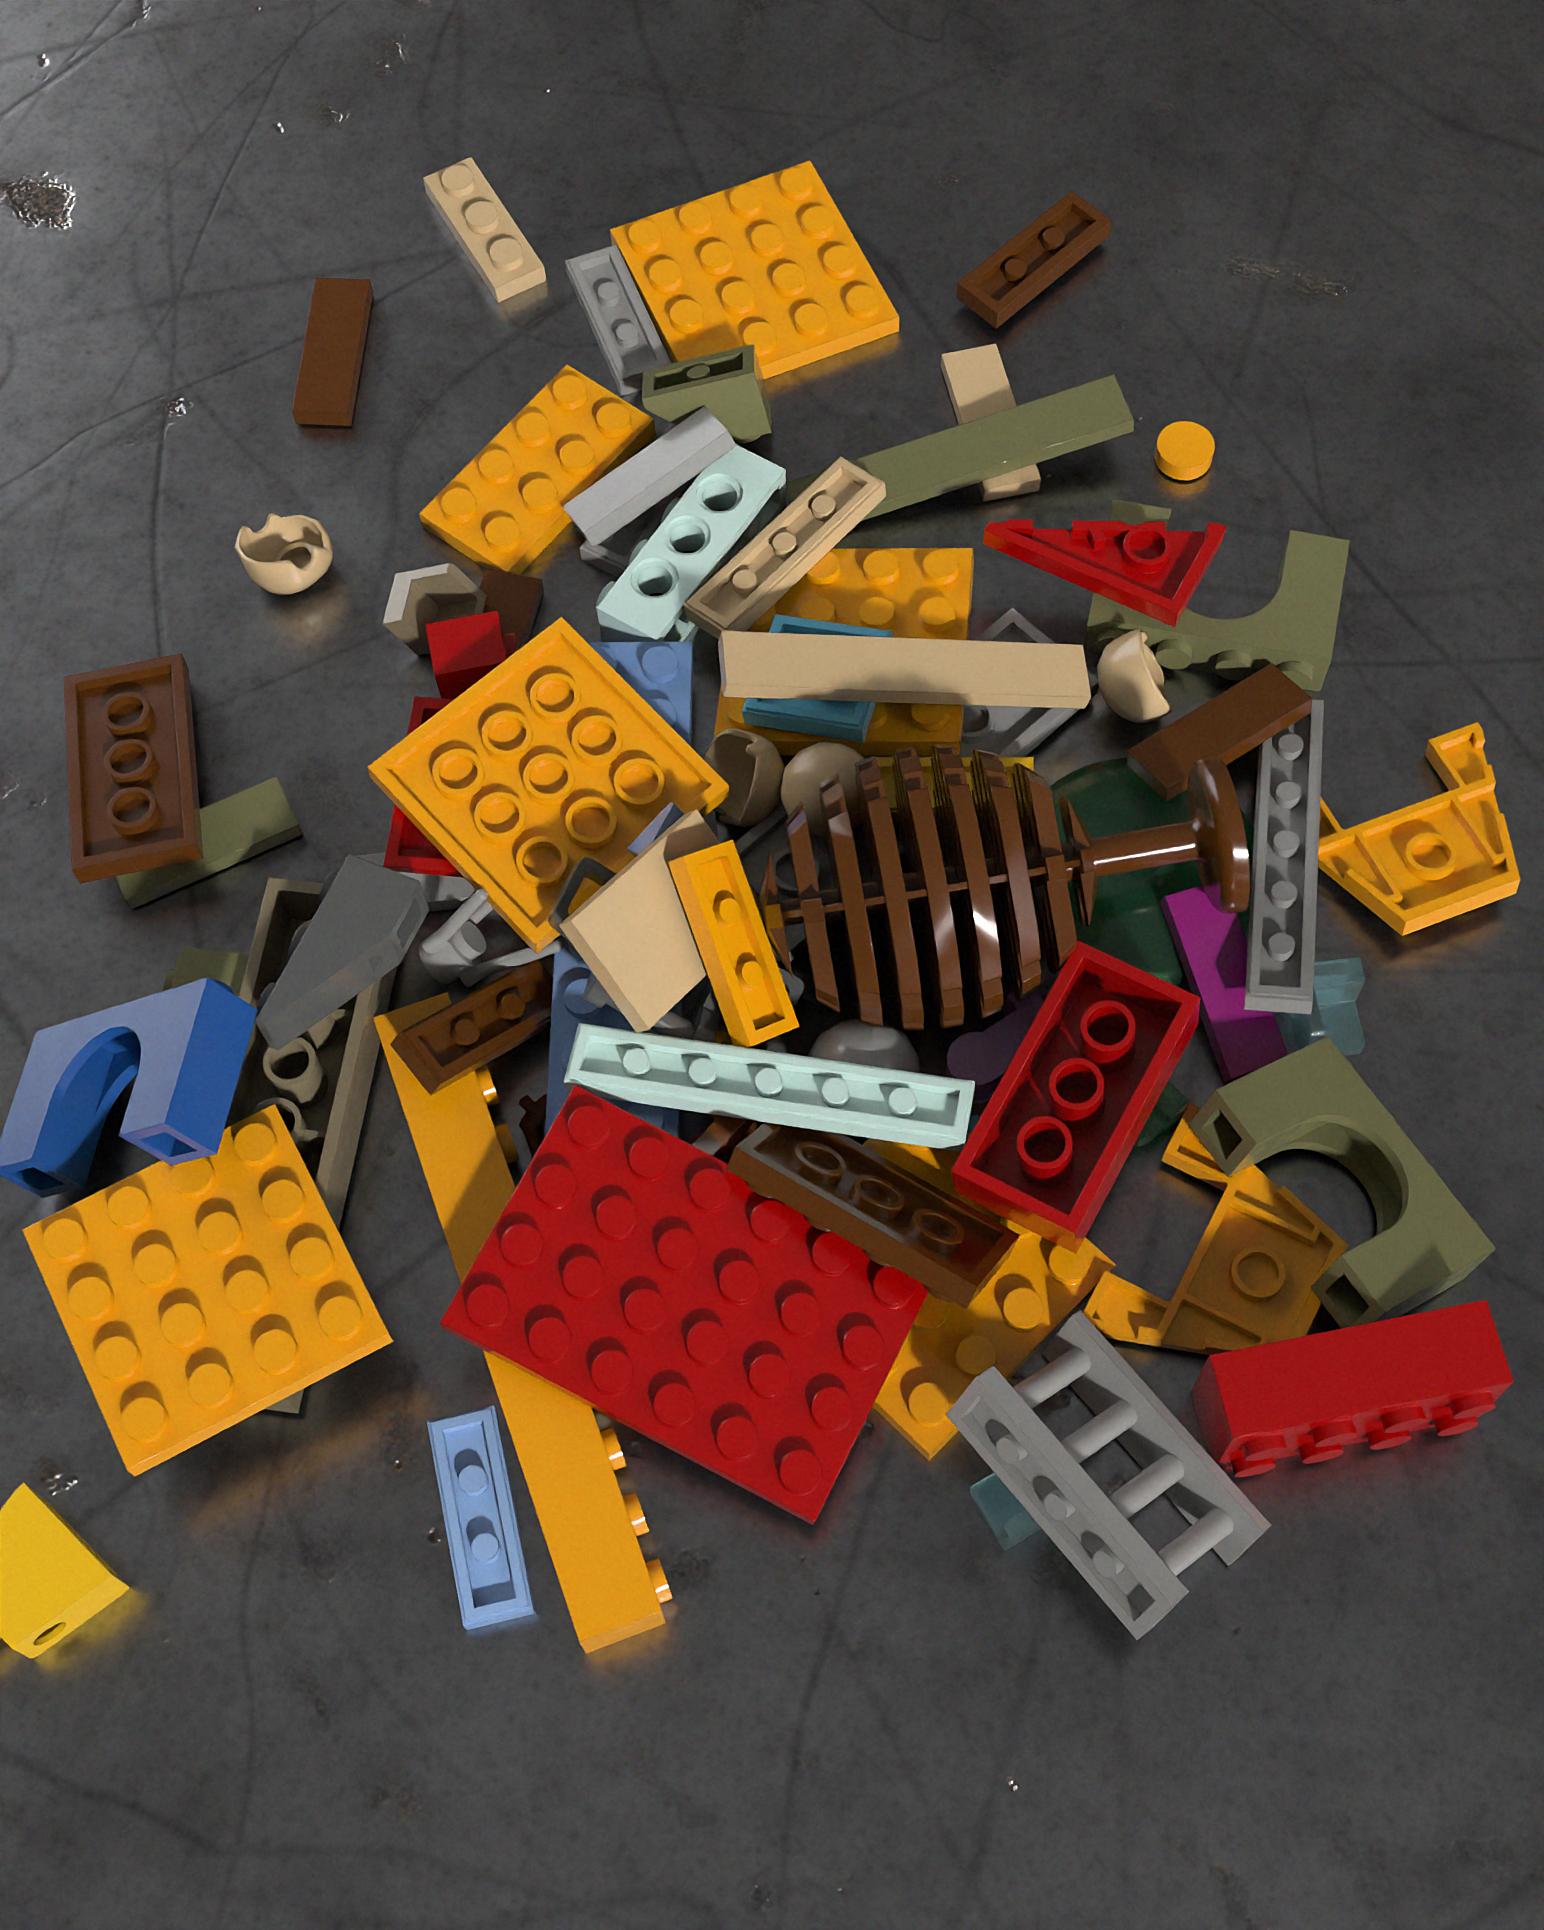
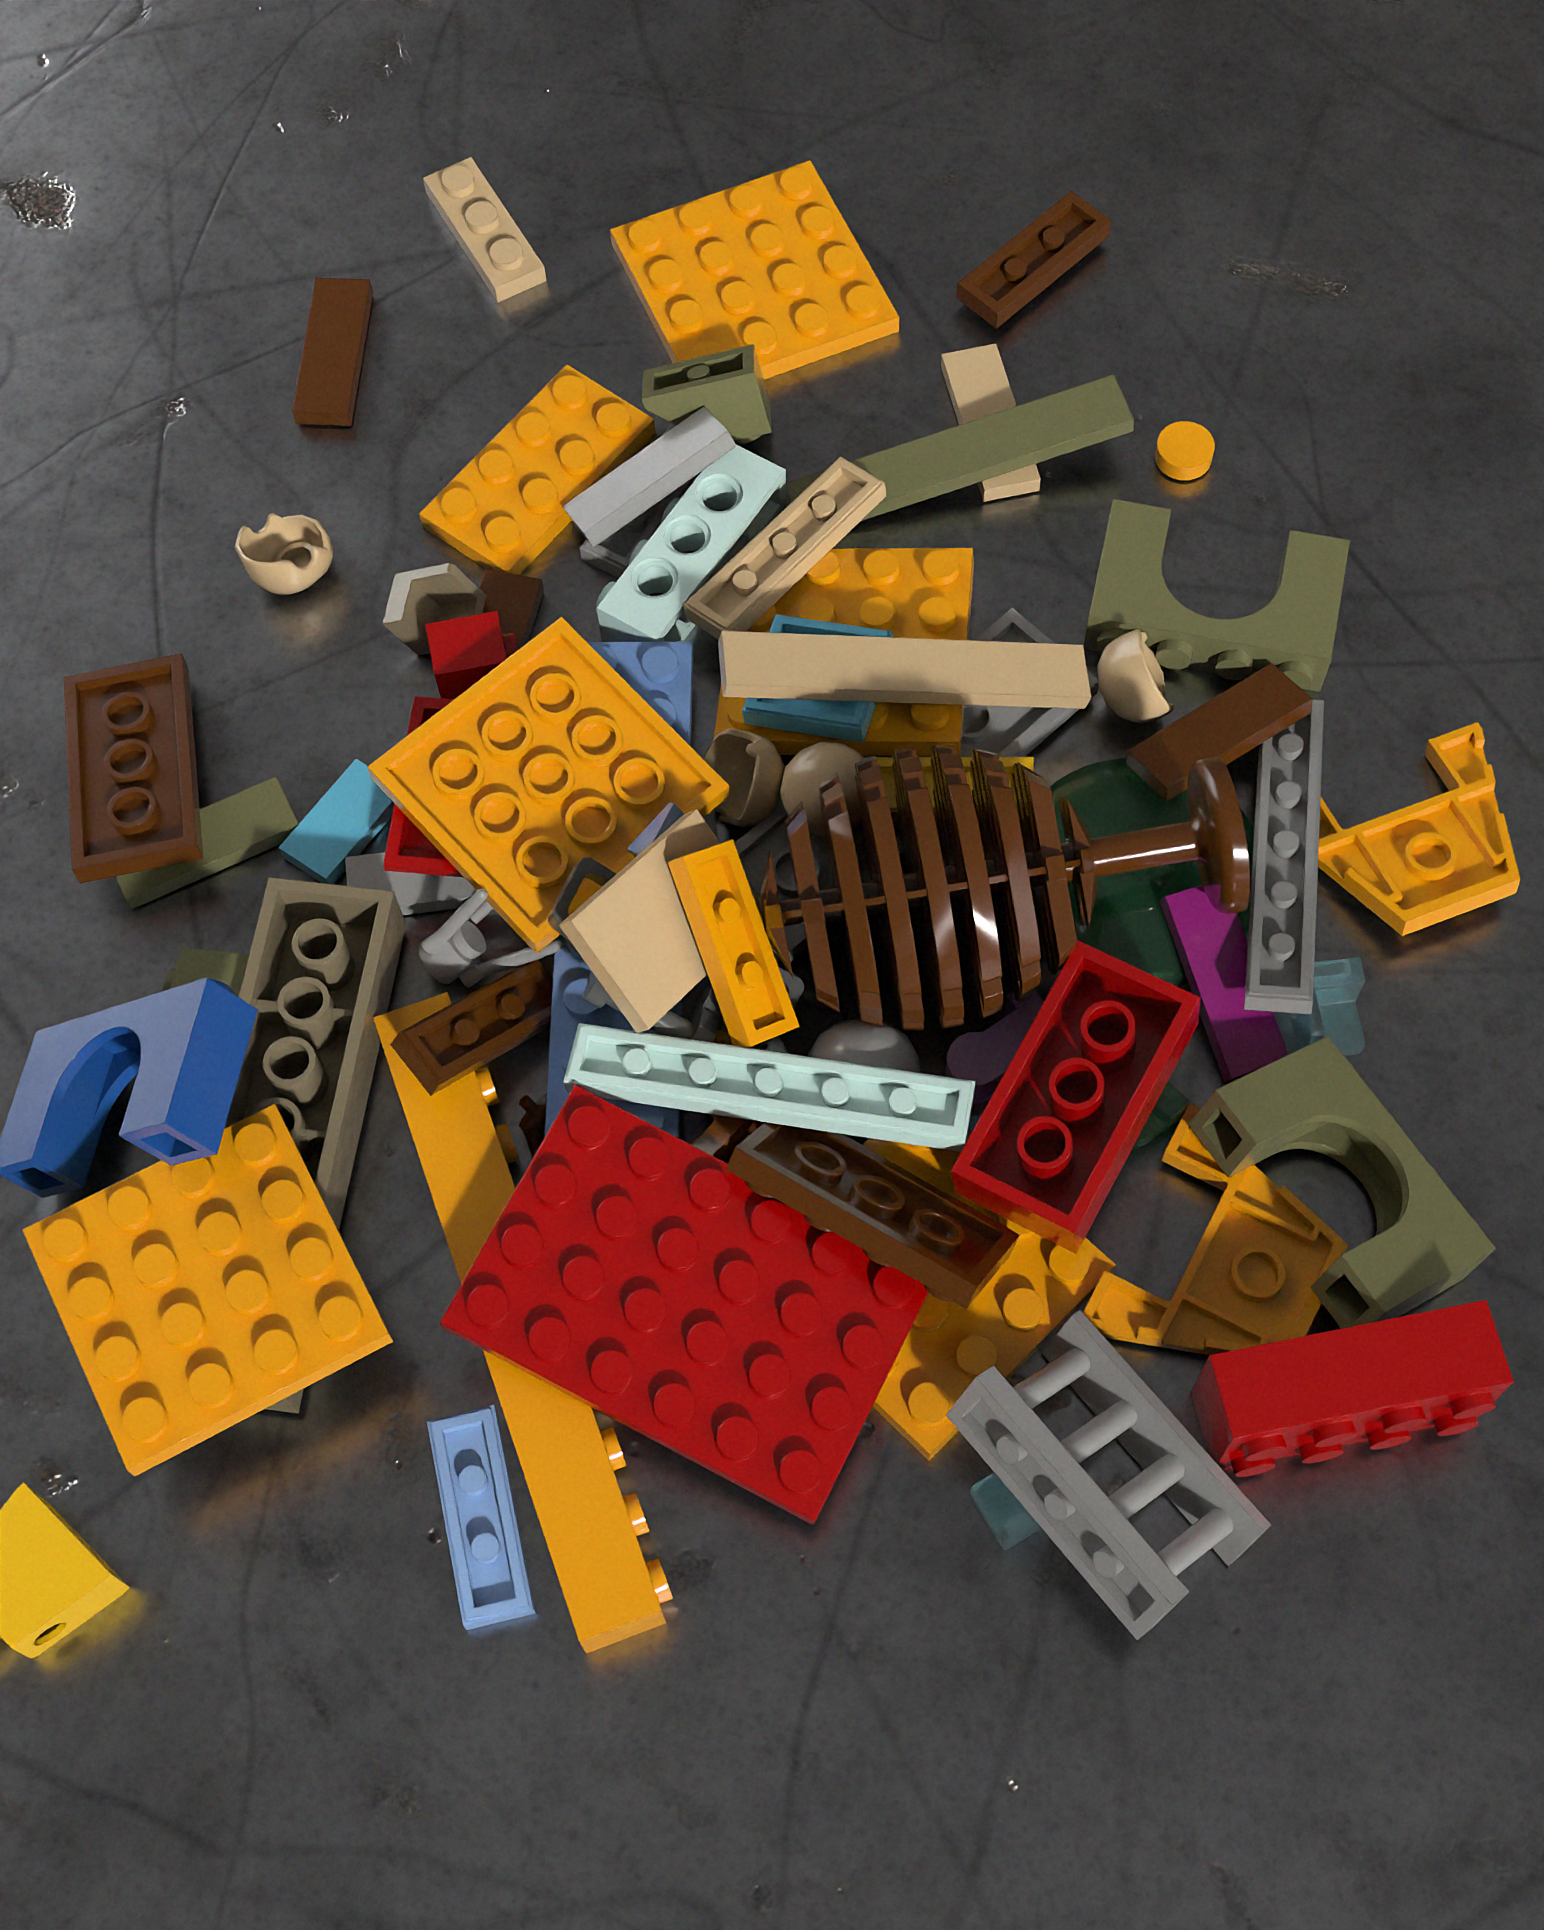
(338, 825): none -> medium azure tile
(352, 941): dark grey slope -> none
(616, 316): light grey tile -> none
(1124, 562): red wing -> none

